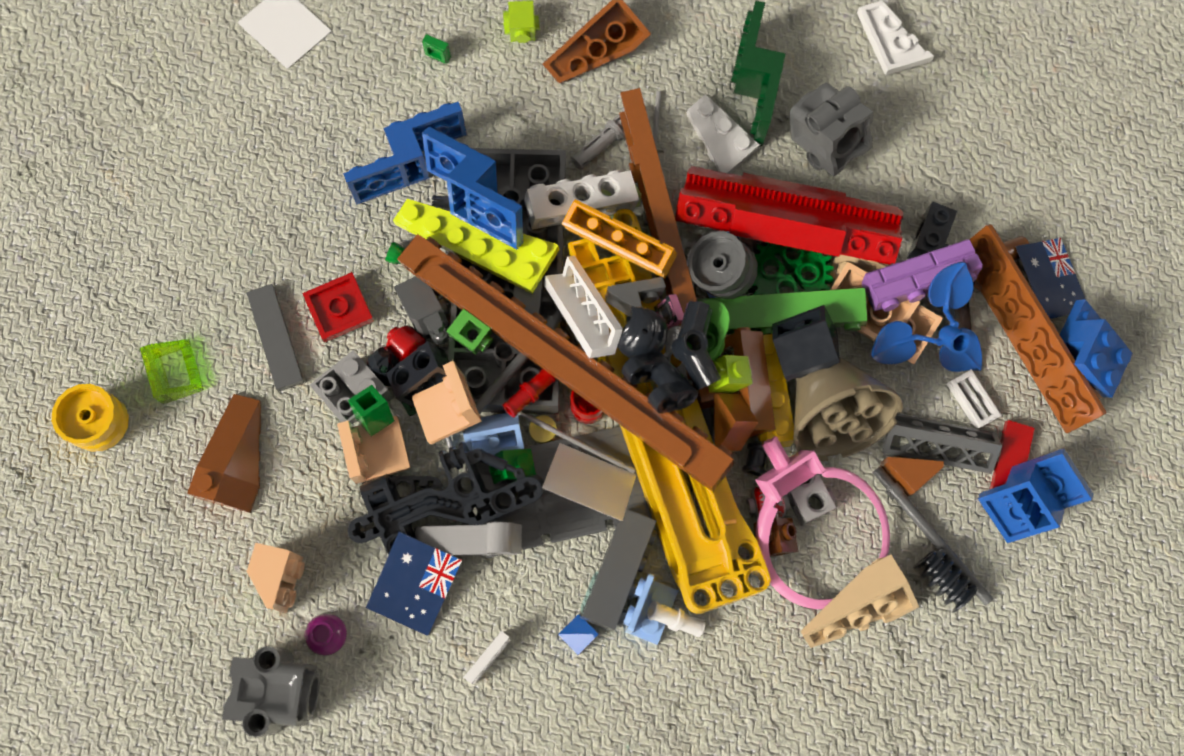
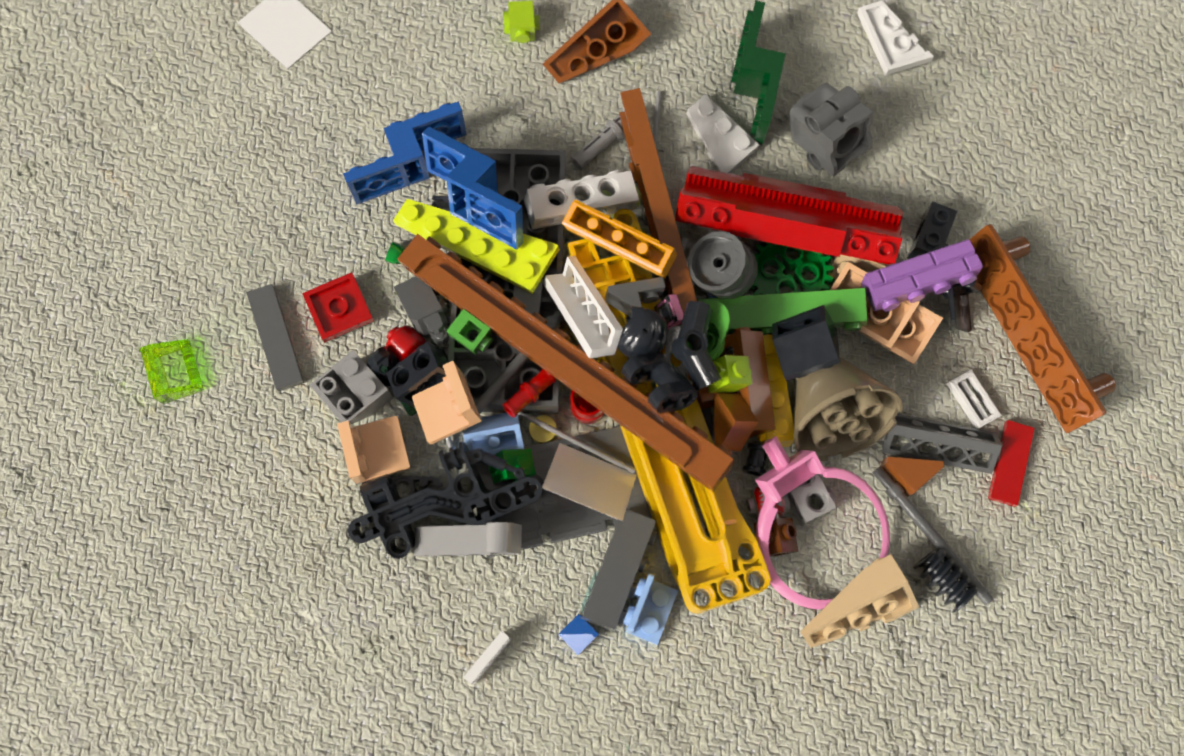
(90, 417): yellow wheel -> none
(231, 460): dark orange wedge -> none
(275, 575): light nougat slope -> none
(280, 692): dark grey piece -> none
(325, 634): magenta piece -> none
(371, 410): green brick -> none
(413, 583): dark blue sticker -> none
(436, 49): green tile -> none
(676, 619): white pin -> none
(960, 347): blue plant -> none
(1035, 496): blue bracket -> none
(1051, 276): dark blue sticker -> none
(1096, 348): blue bracket -> none

